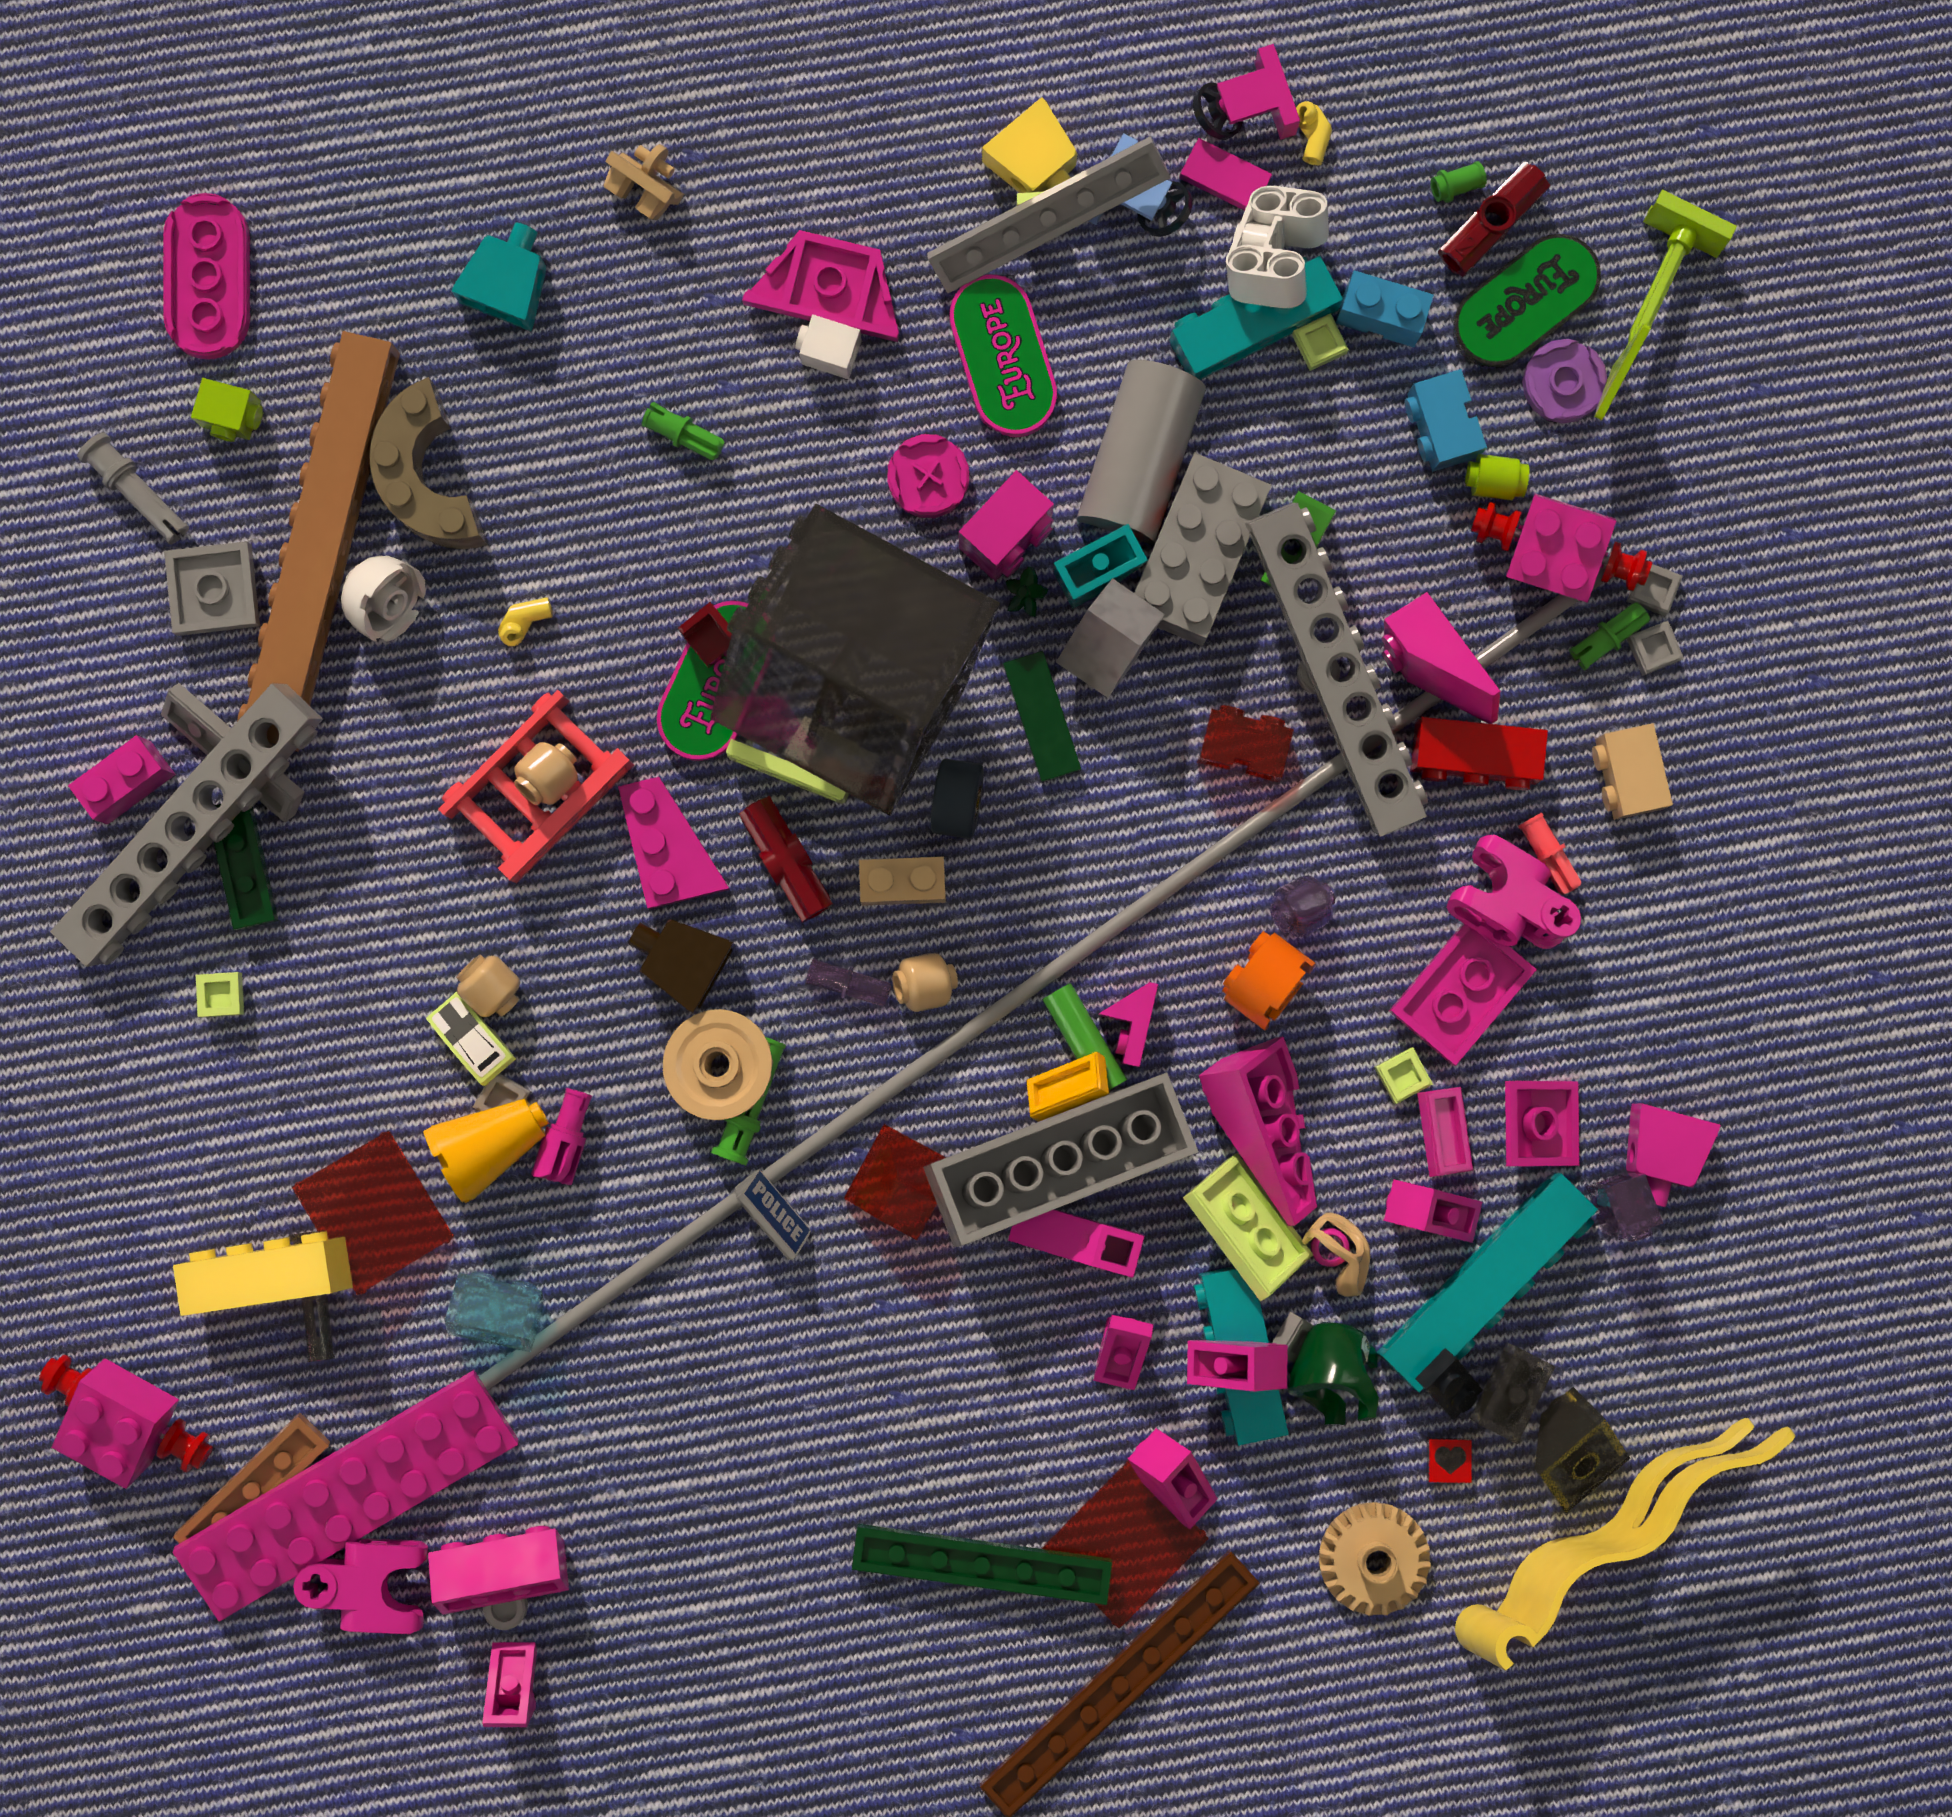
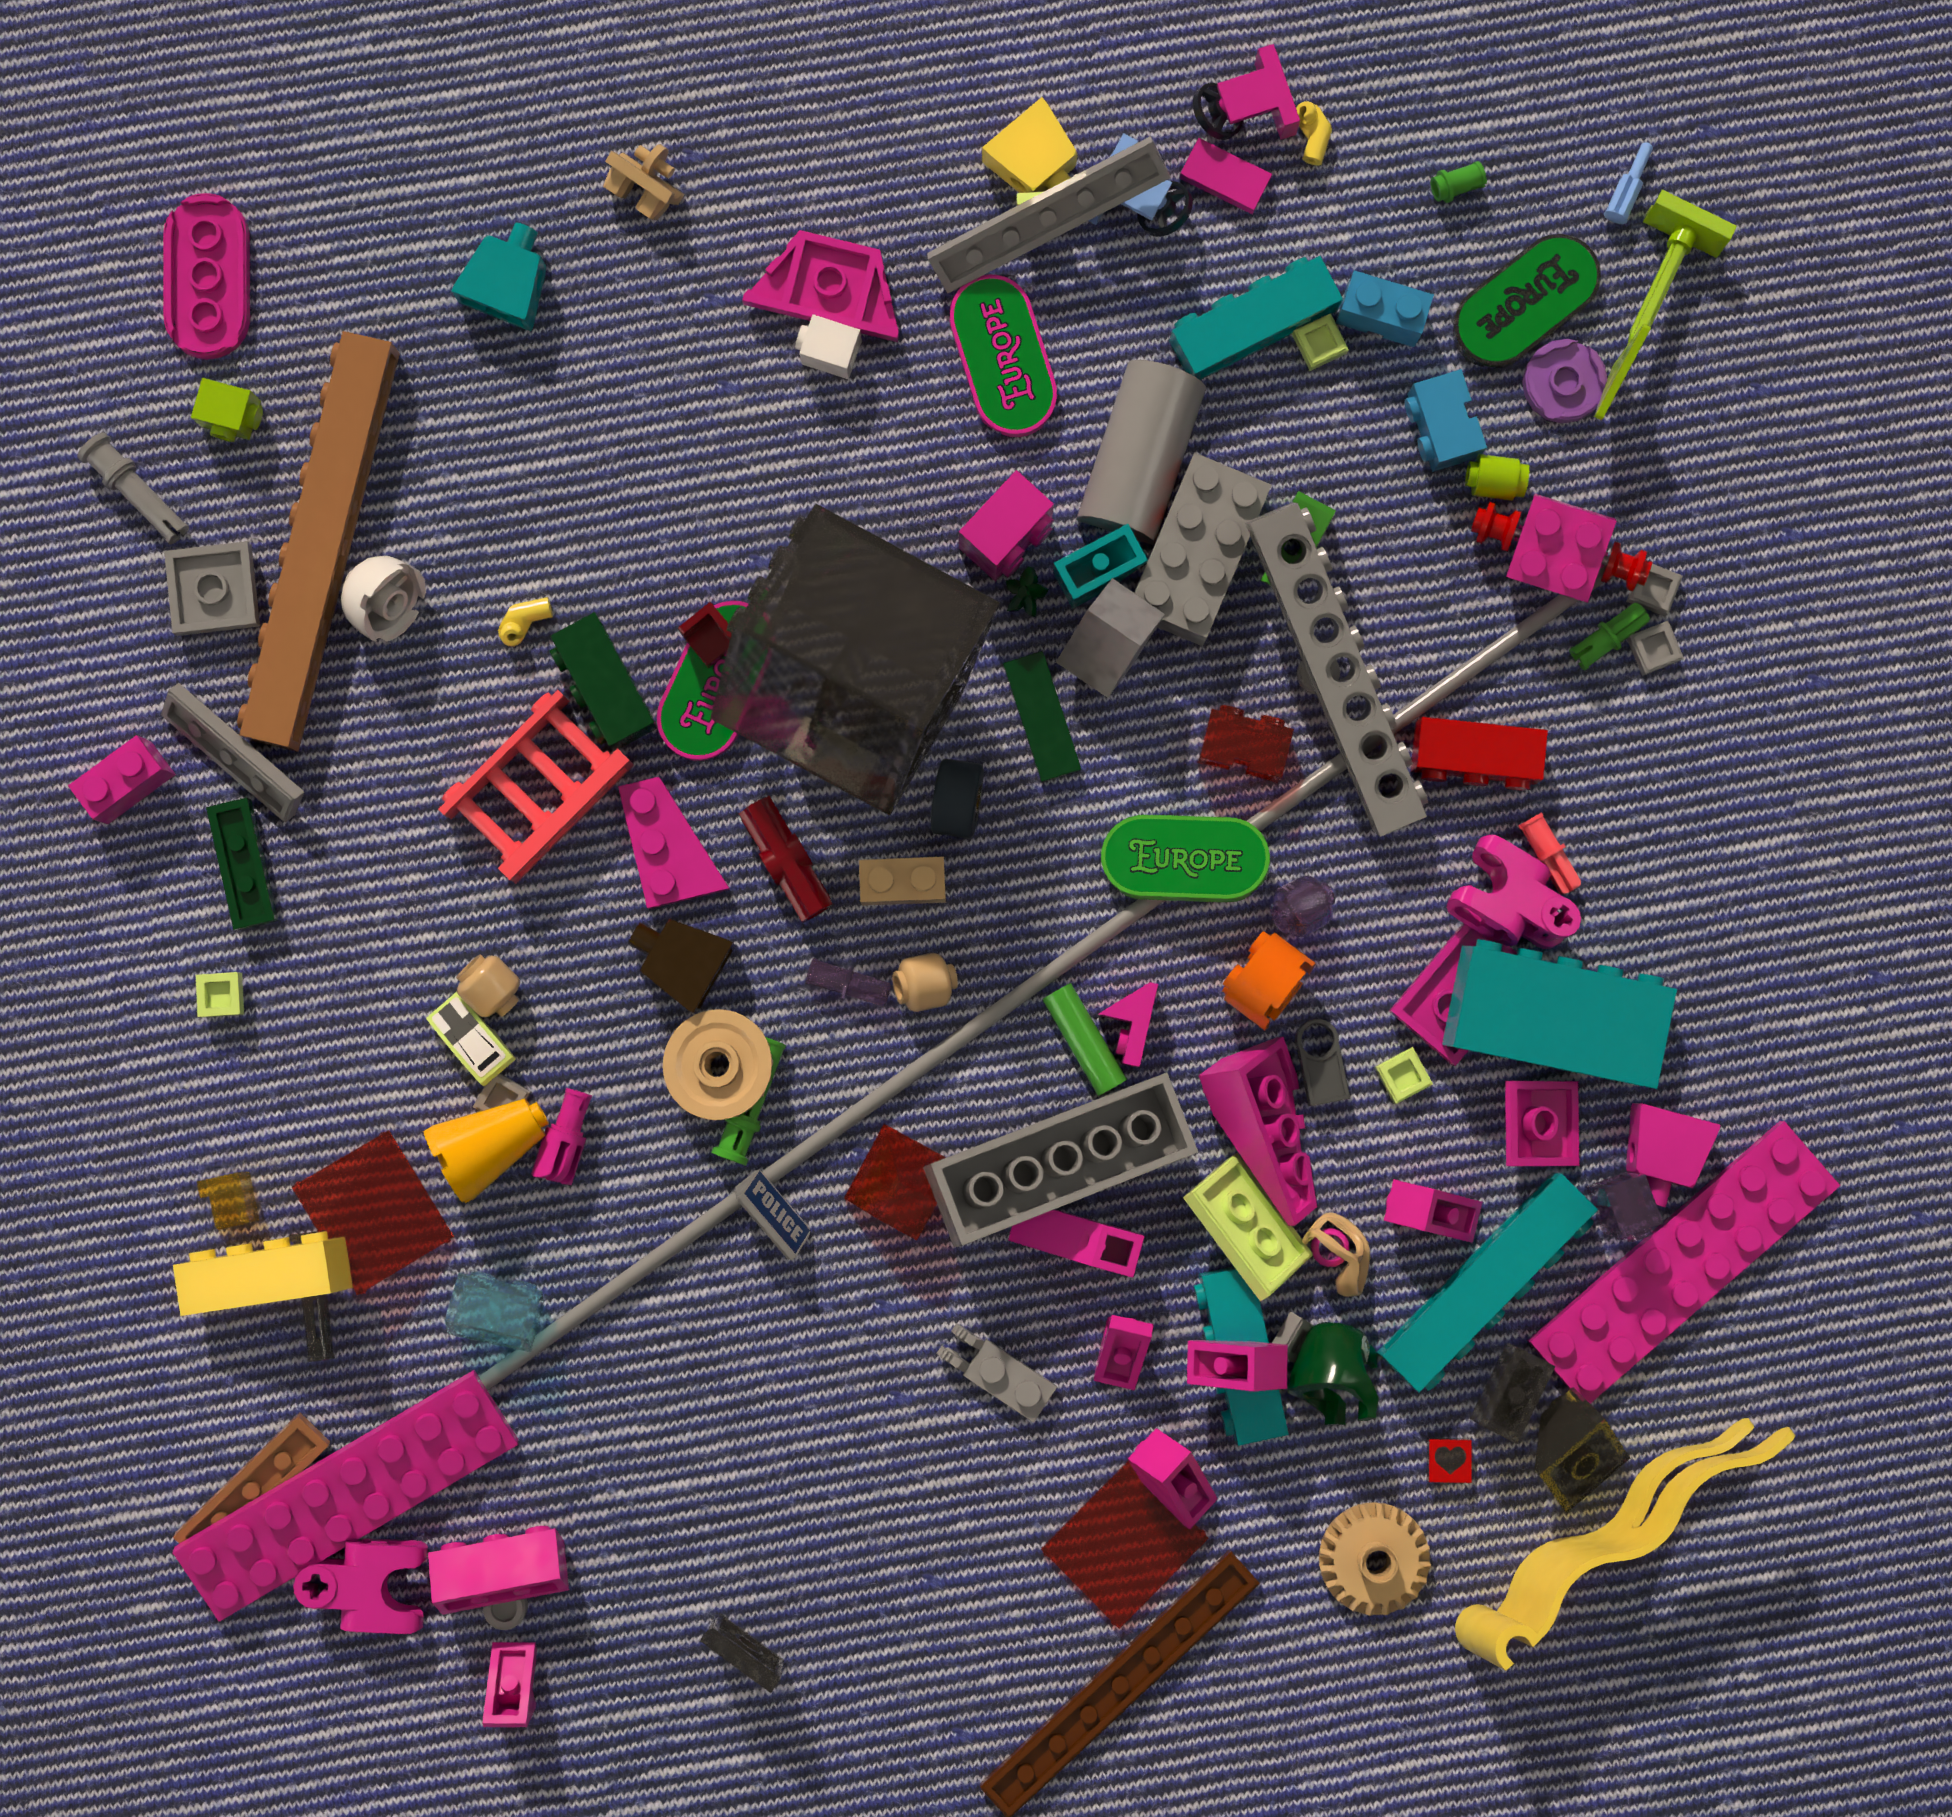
(82, 926): light grey brick -> none
(118, 1421): dark pink brick -> none
(230, 1199): none -> clear yellow panel
(396, 469): dark tan brick -> none
(545, 773): tan head -> none
(602, 682): none -> dark green brick
(682, 431): bright green axle -> none
(743, 1651): none -> clear smoke tile
(783, 770): yellowish green tile -> none
(928, 476): dark pink tile -> none
(982, 1564): dark green plate -> none
(1001, 1374): none -> light grey hinge
(1067, 1086): yellow tile -> none
(1185, 858): none -> green tile
(1256, 262): white beam -> none
(1323, 1075): none -> dark grey piece
(1436, 659): dark pink slope -> none
(1445, 1131): dark pink tile -> none
(1449, 1384): black plate -> none
(1508, 202): dark red piece -> none
(1560, 1014): none -> teal brick
(1628, 188): none -> light blue axle
(1632, 772): tan brick -> none
(1684, 1262): none -> dark pink plate

